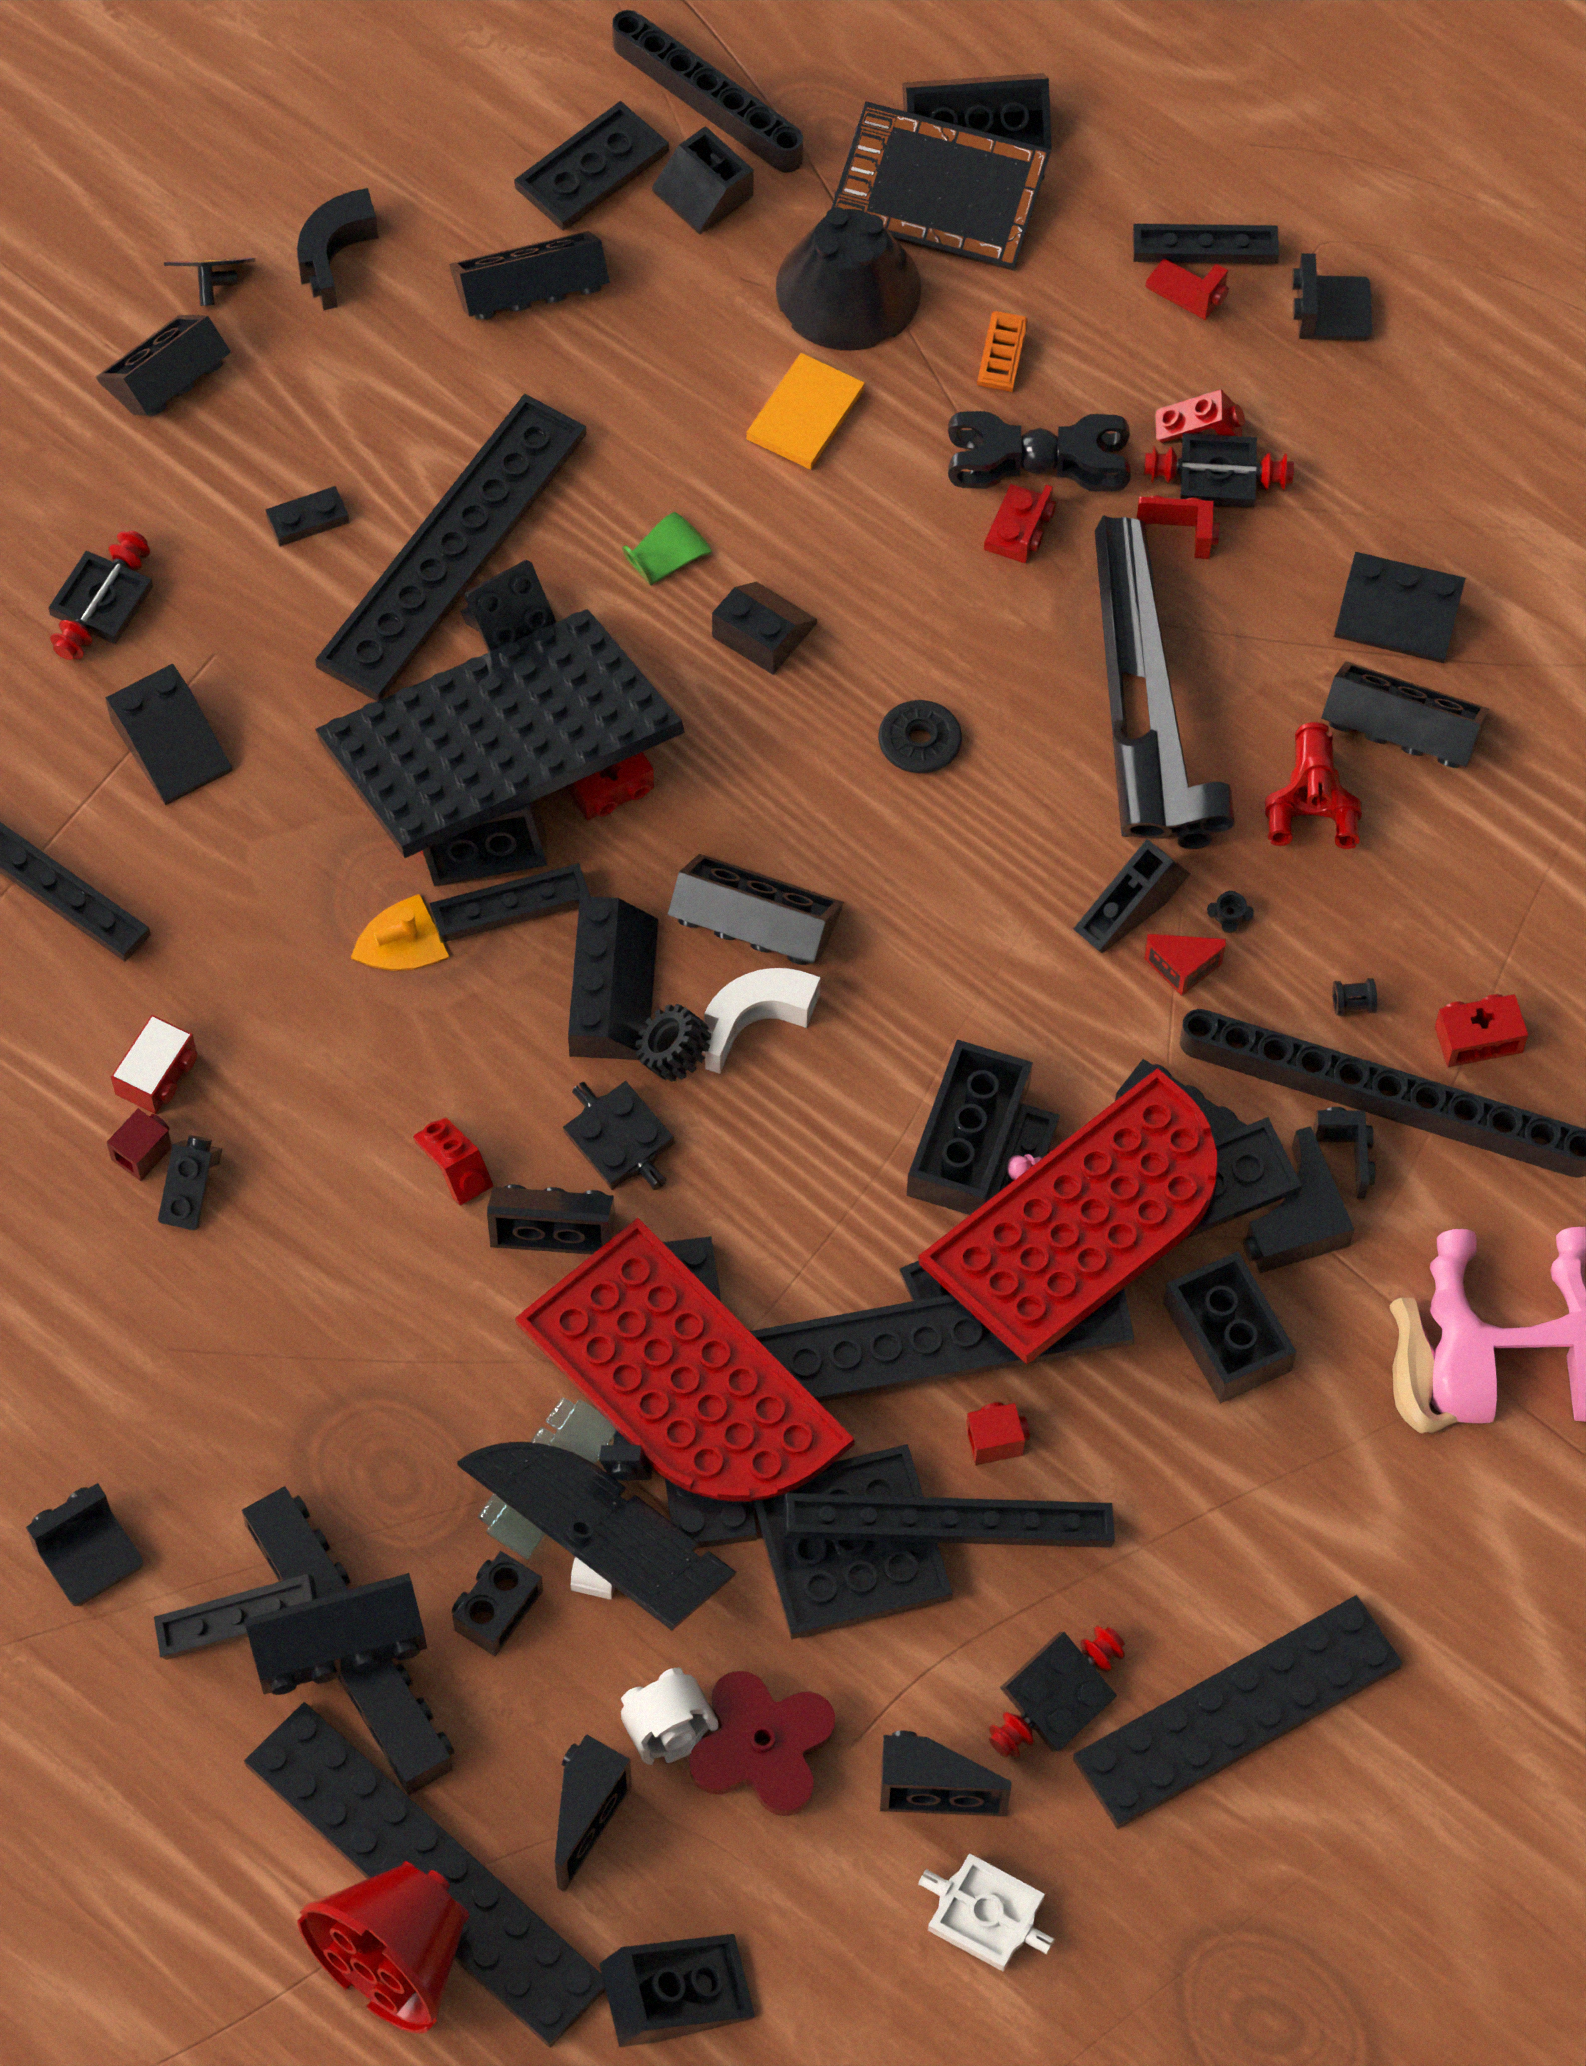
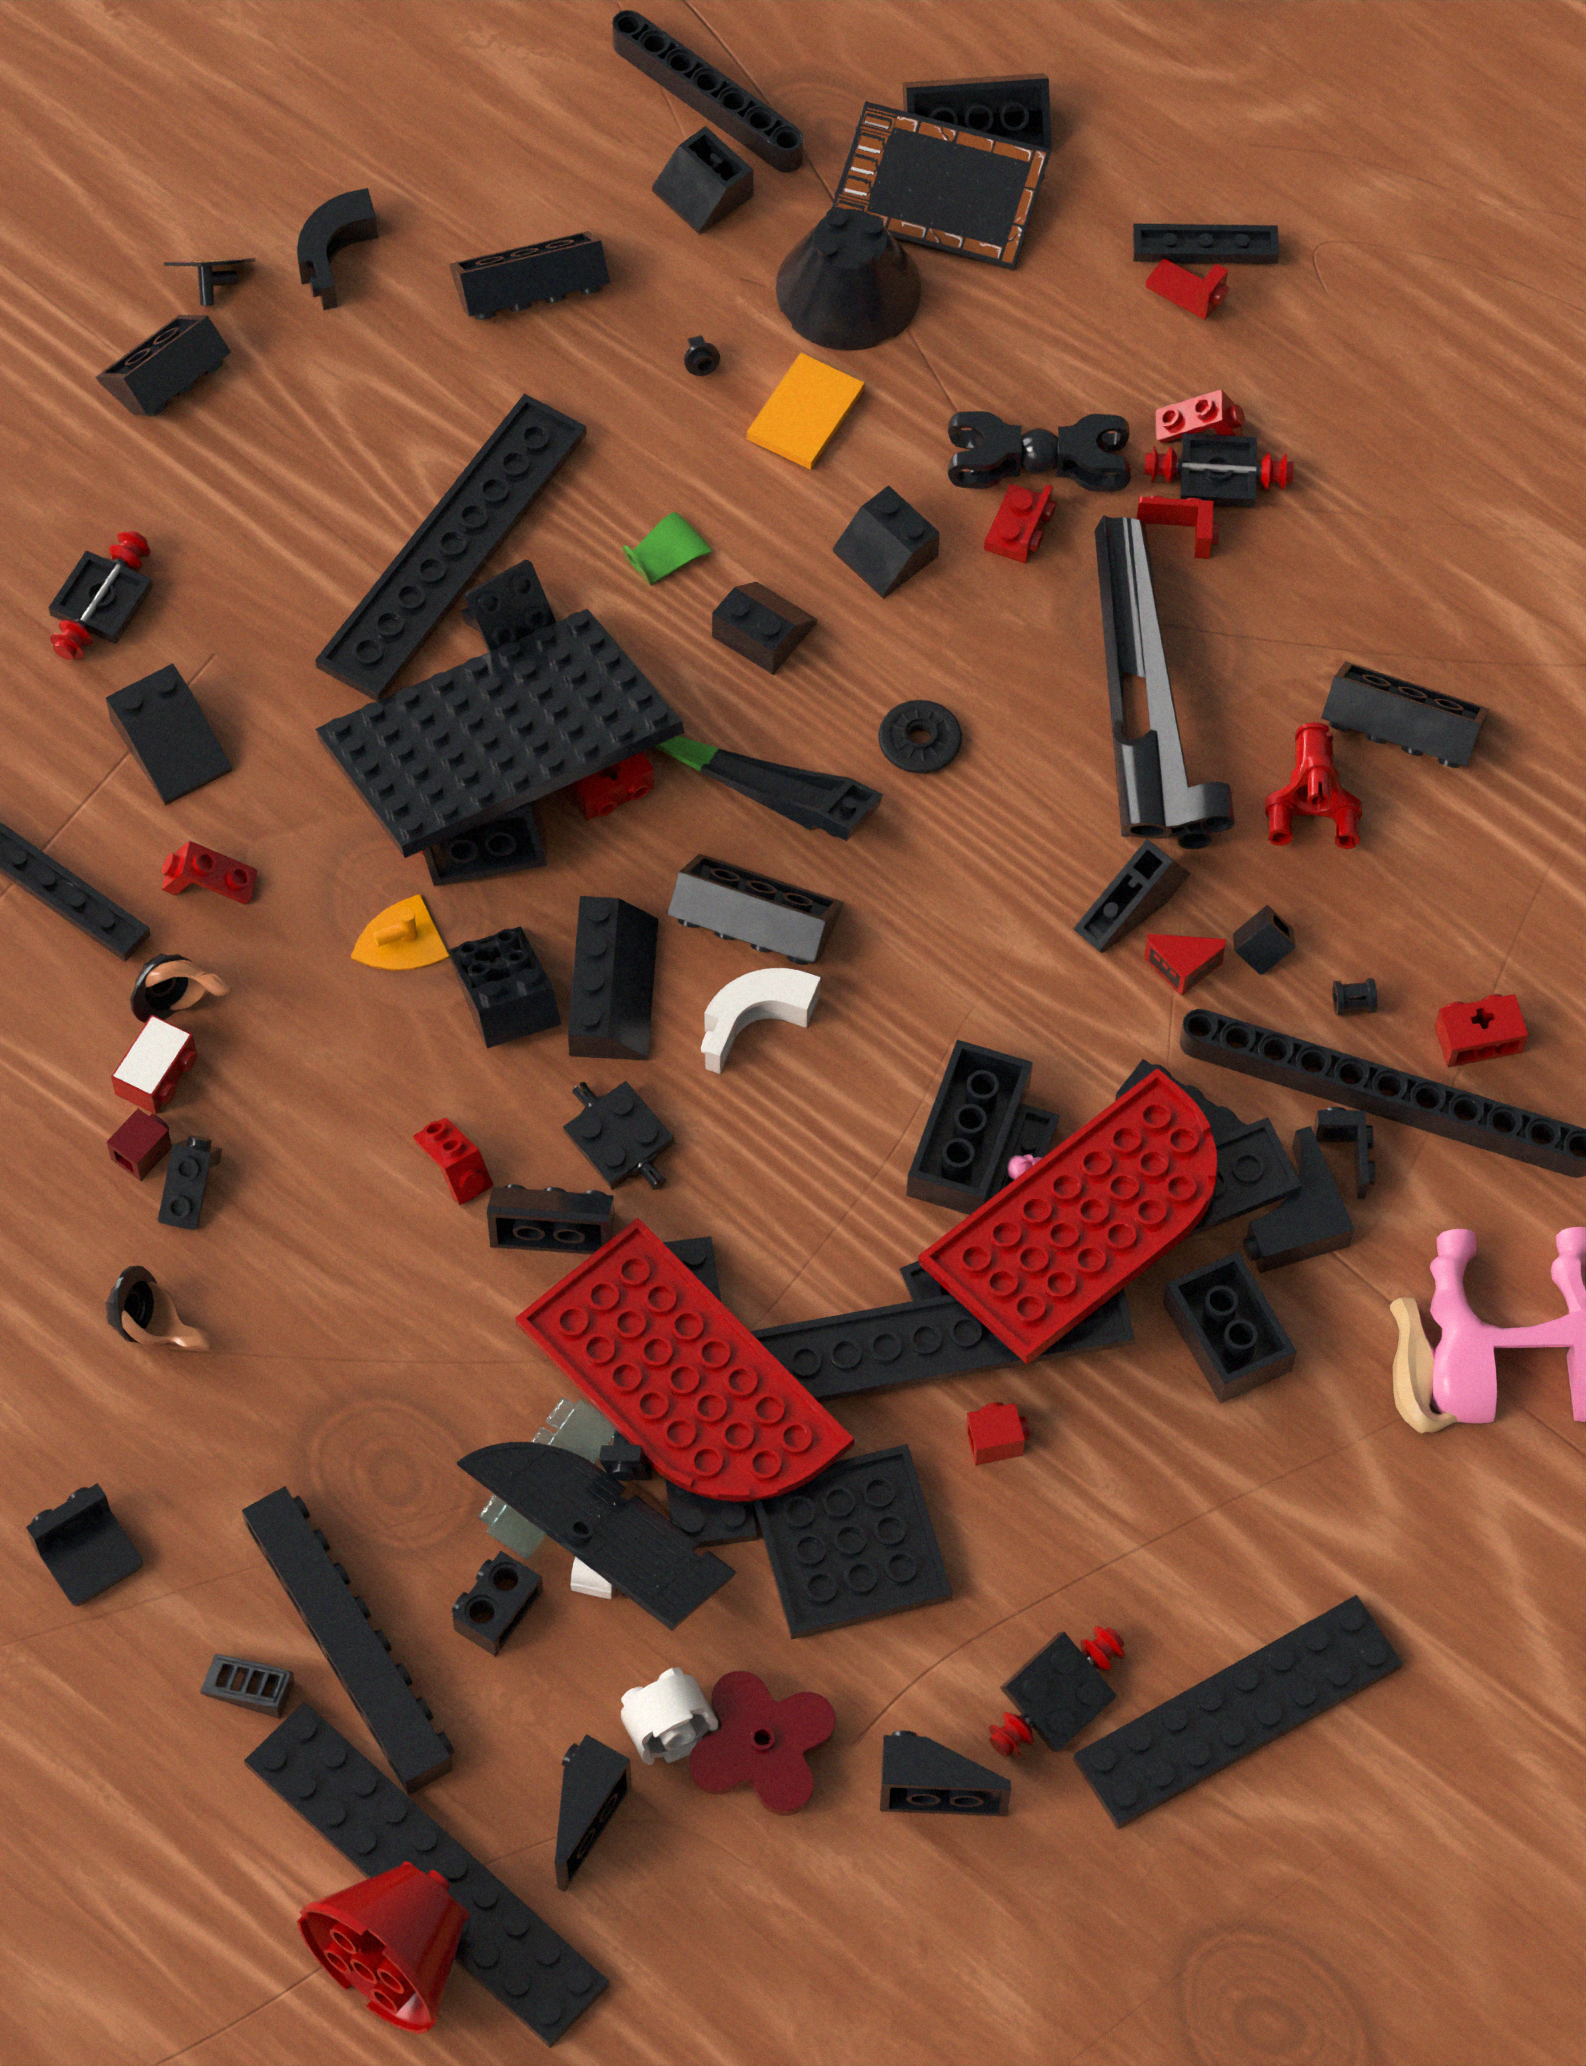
(148, 1314): none -> piece
(172, 985): none -> piece
(210, 870): none -> red bracket
(223, 1618): black plate -> none
(272, 1706): none -> black slope
(307, 516): black plate -> none
(336, 1634): black slope -> none
(505, 987): none -> black slope
(508, 903): black plate -> none
(591, 165): black plate -> none
(675, 1988): black slope -> none
(686, 1050): black tyre -> none
(701, 357): none -> black plate
(798, 794): none -> black plate
(887, 542): none -> black slope
(948, 1520): black plate -> none
(986, 1912): white plate -> none
(1005, 329): orange slope -> none
(1230, 901): black plate -> none
(1264, 940): none -> black panel
(1330, 304): black bracket -> none
(1399, 607): black slope -> none

